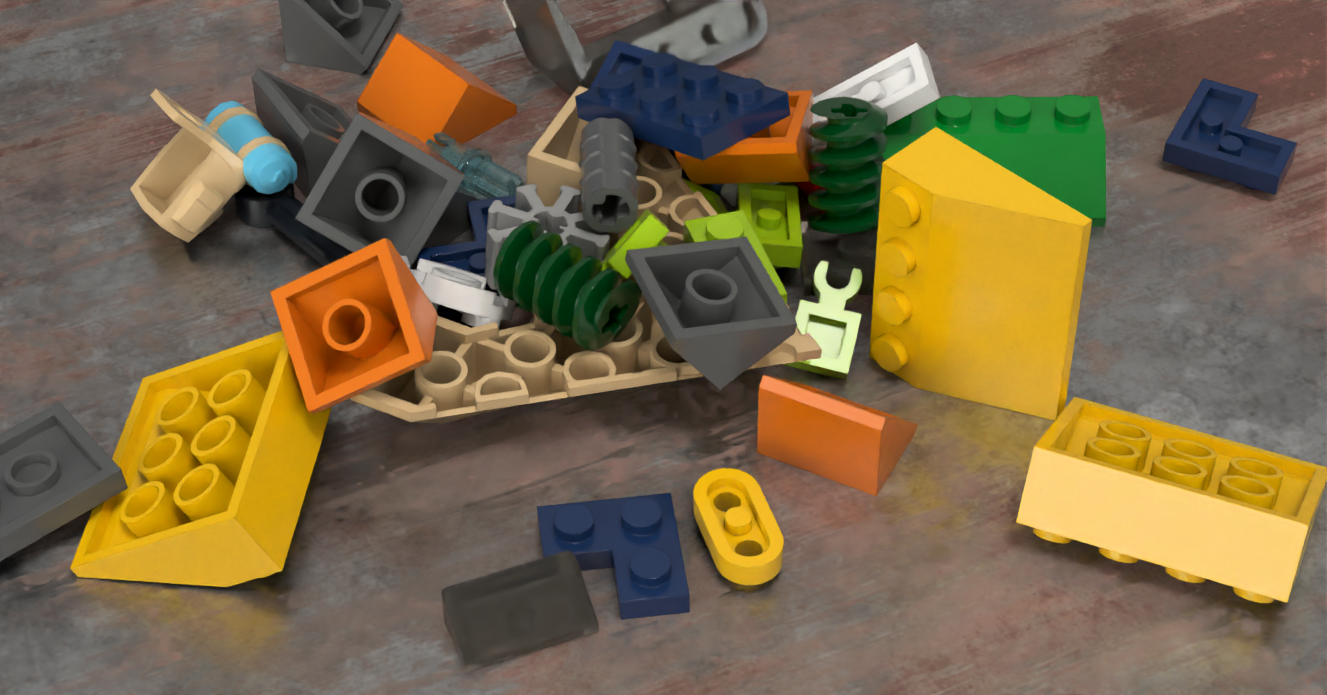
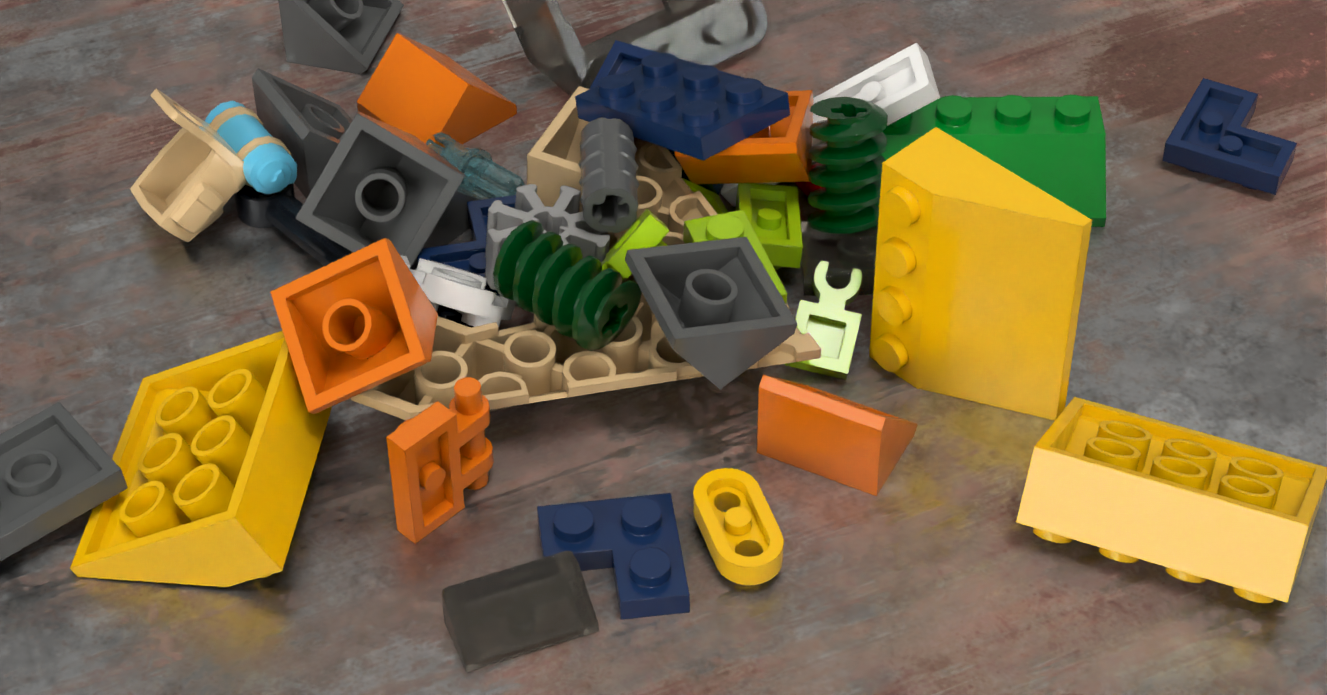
(438, 458): none -> orange plate

